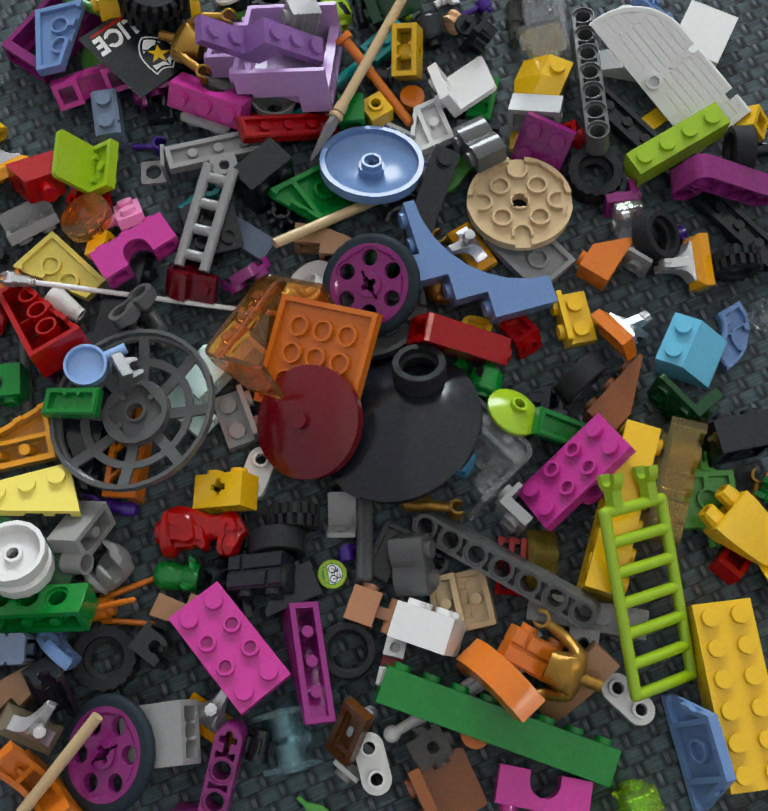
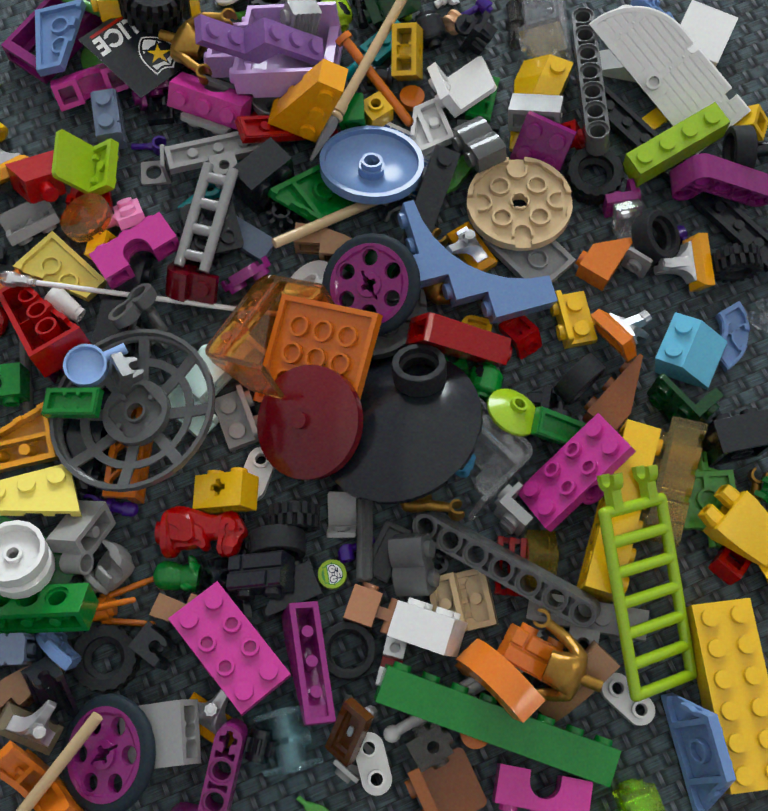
(310, 102): none -> light orange wedge

